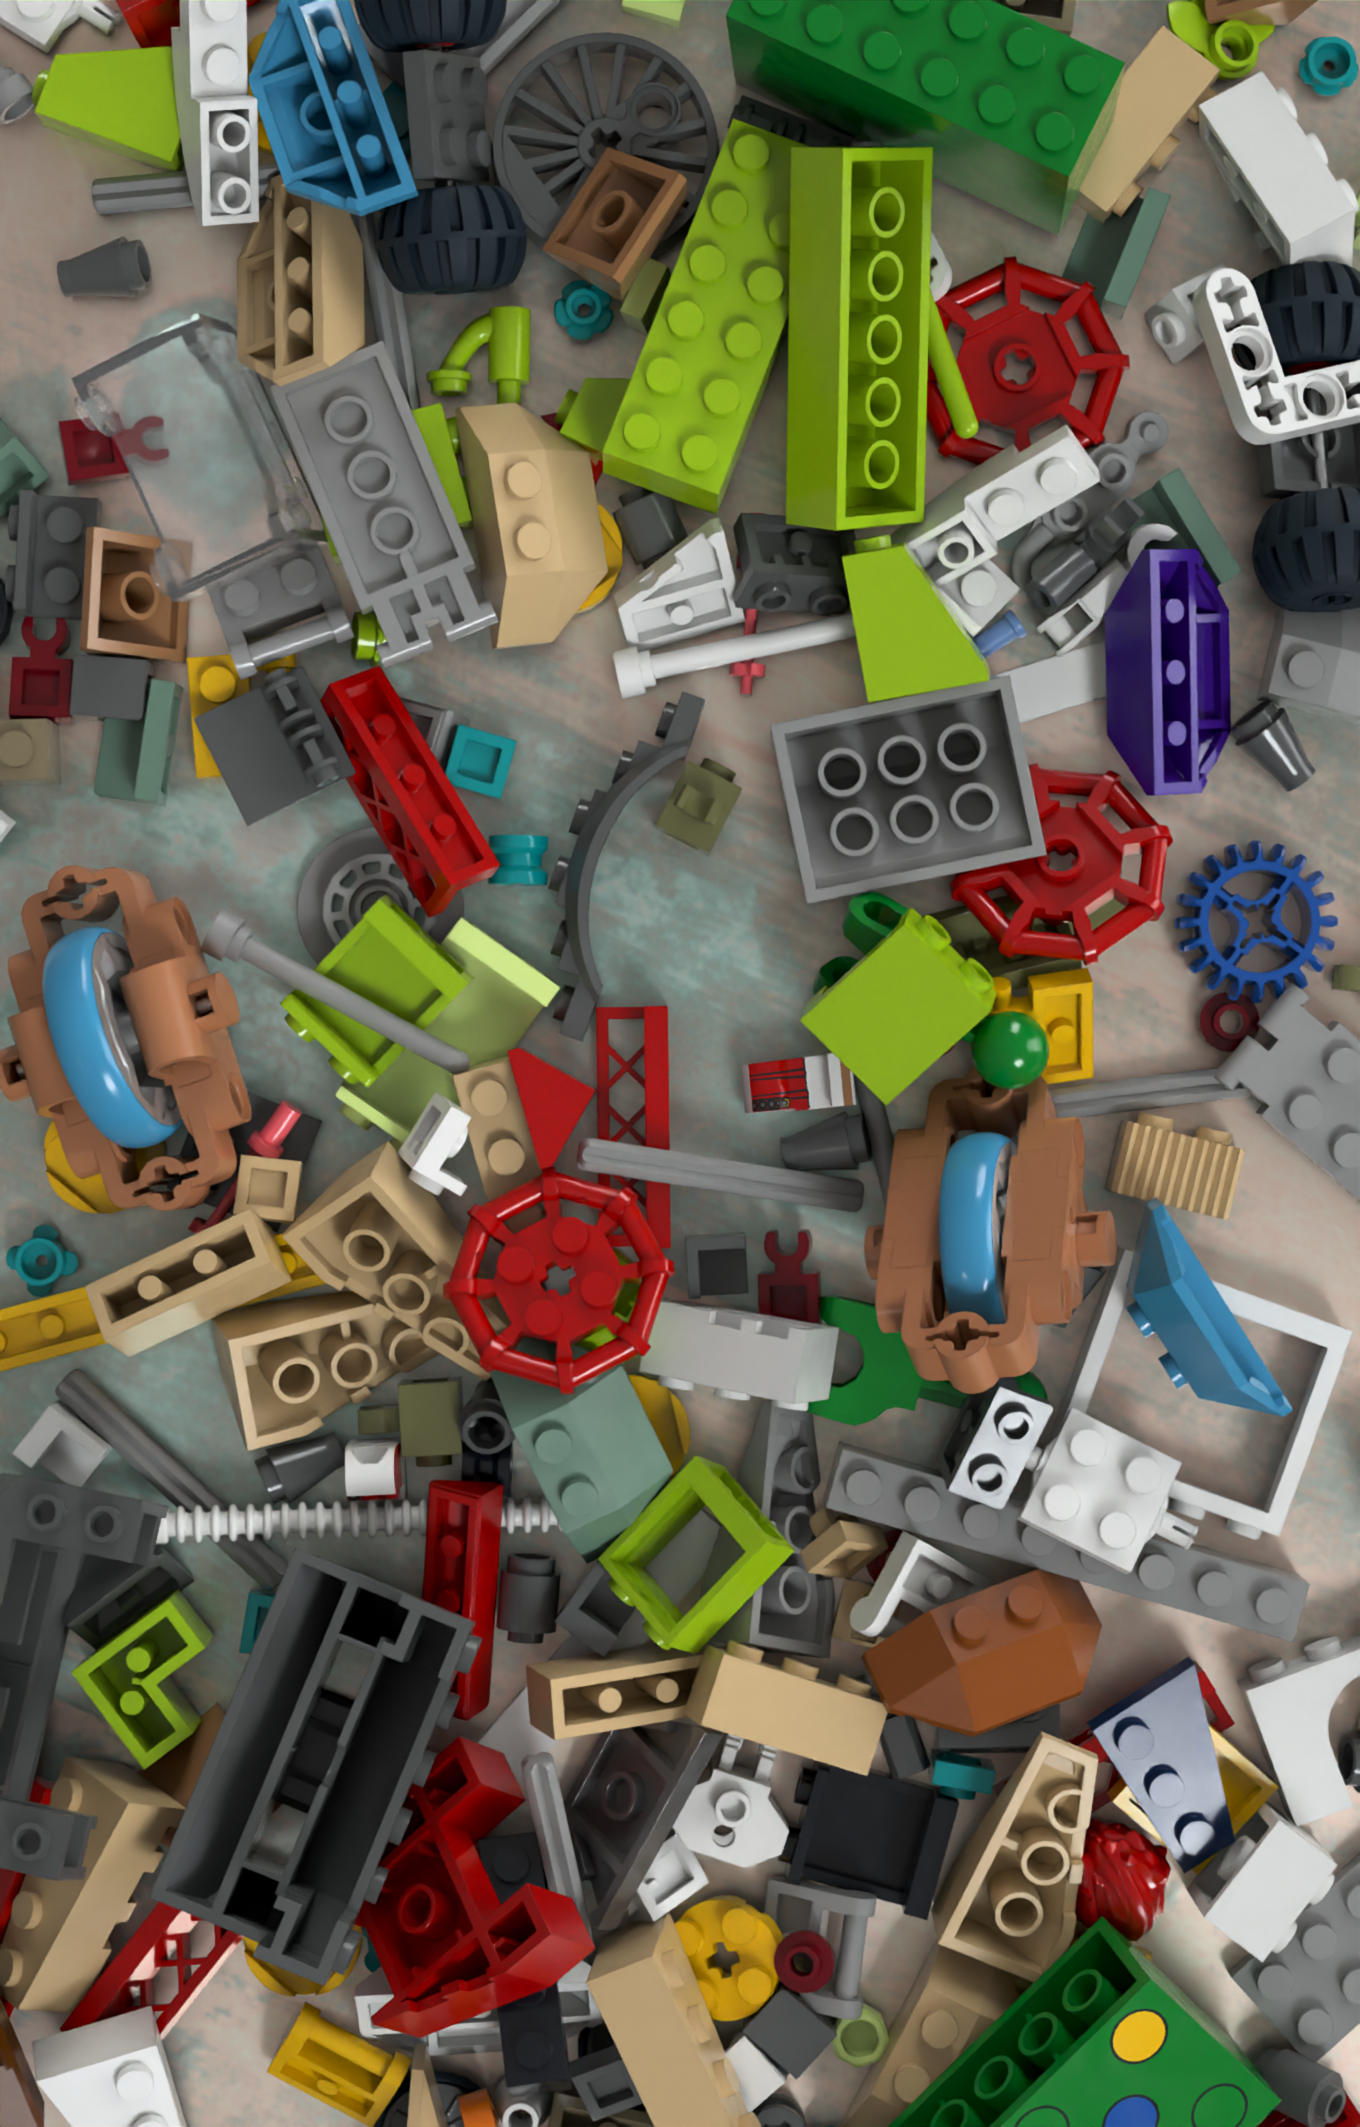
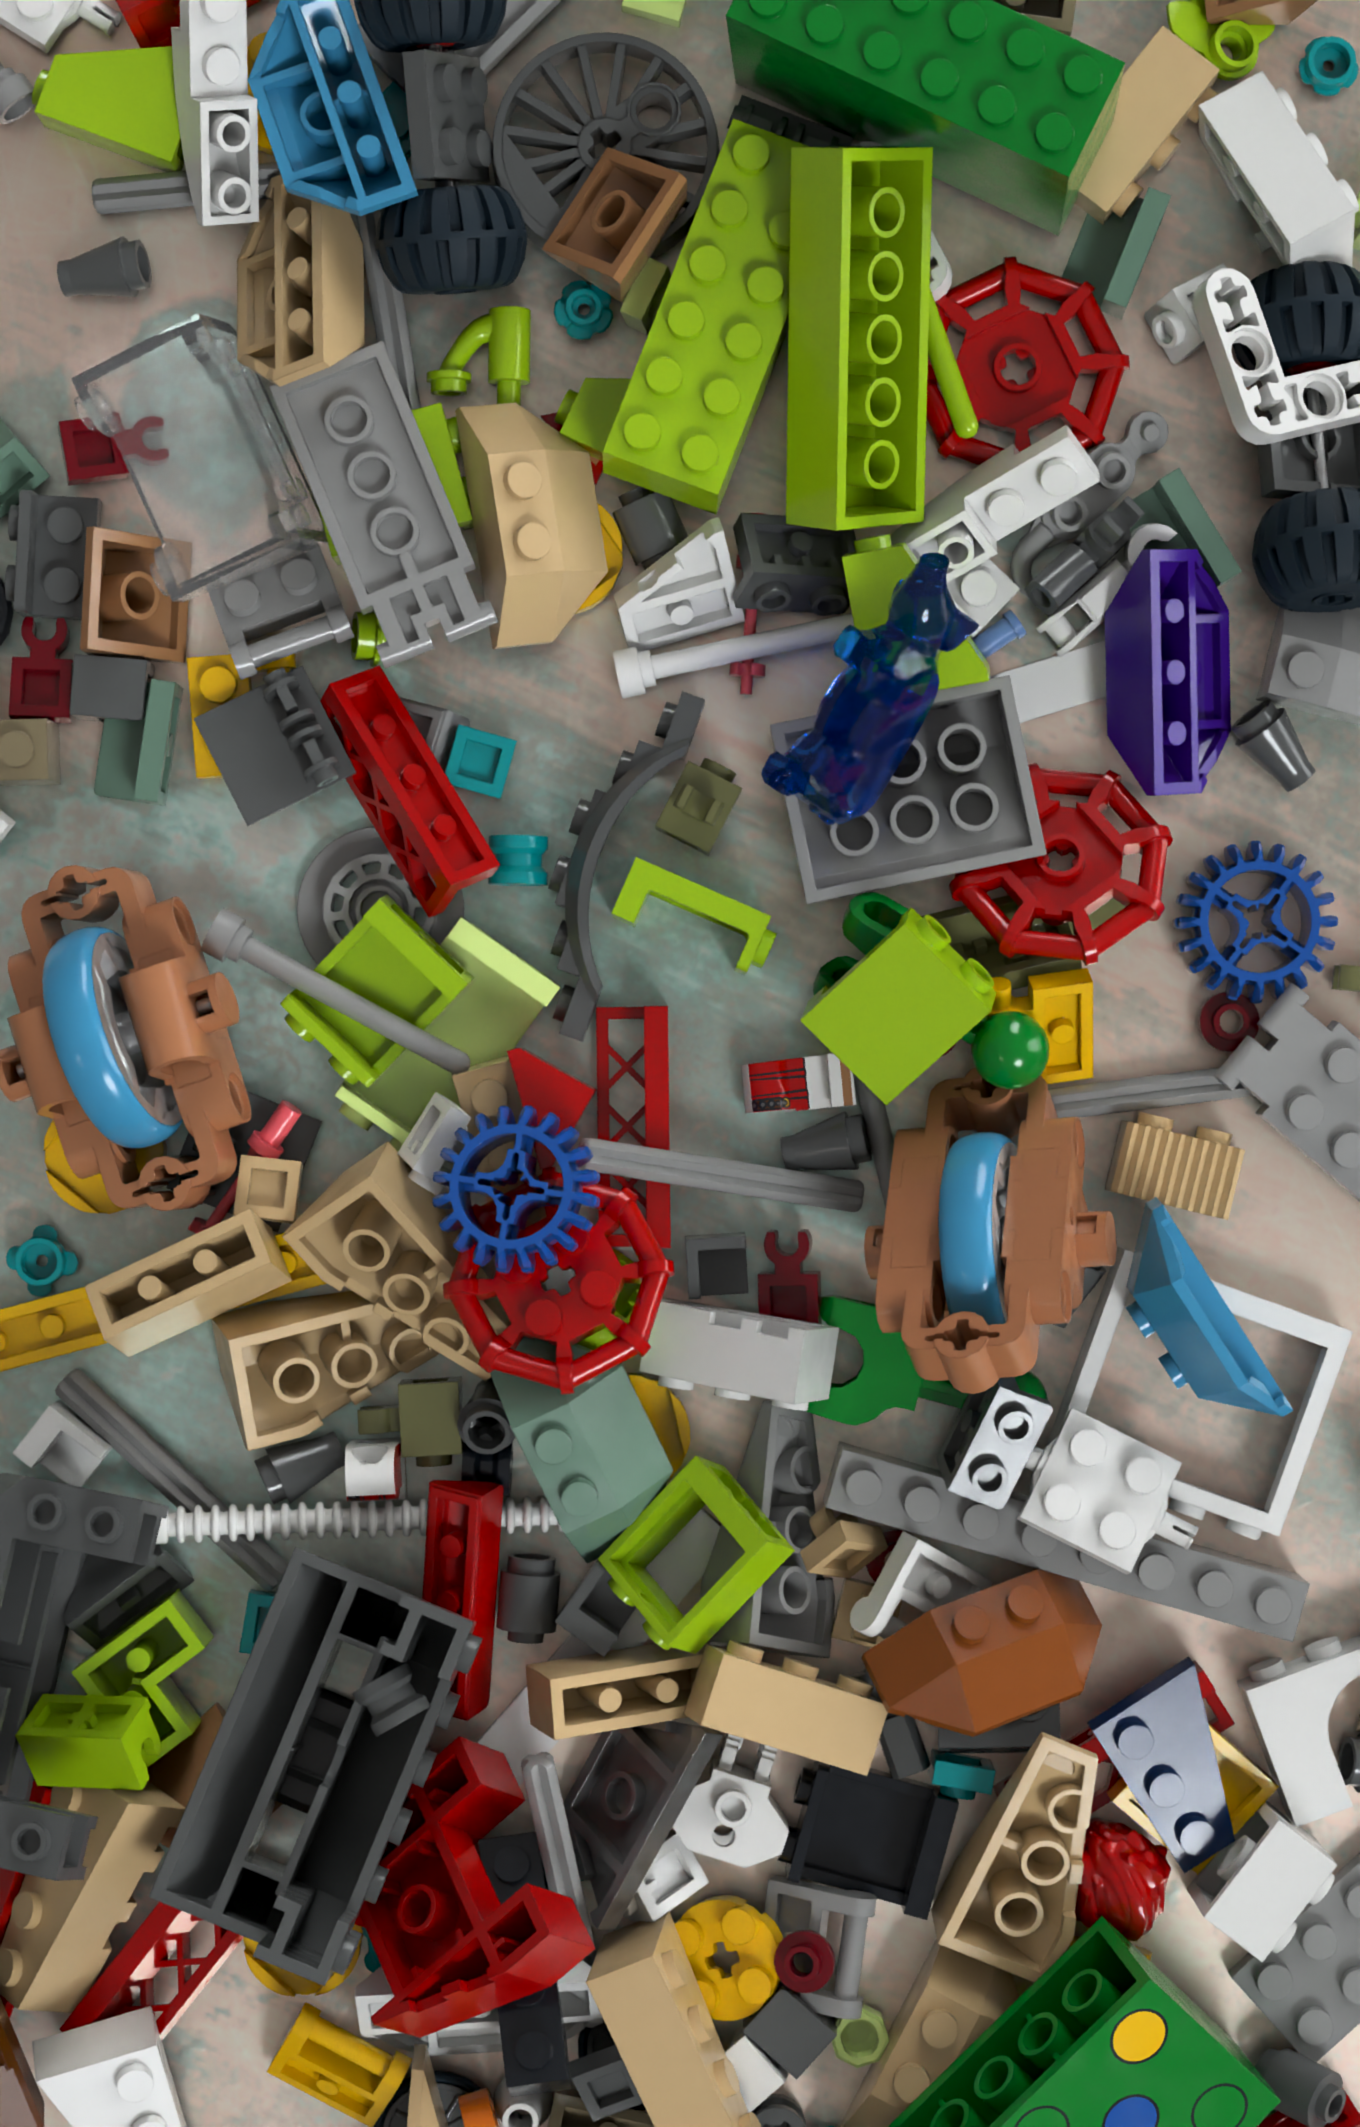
(89, 1741): none -> lime hinge
(391, 1699): none -> dark grey wheel
(513, 1218): none -> blue gear
(652, 880): none -> lime panel
(875, 701): none -> clear blue animal

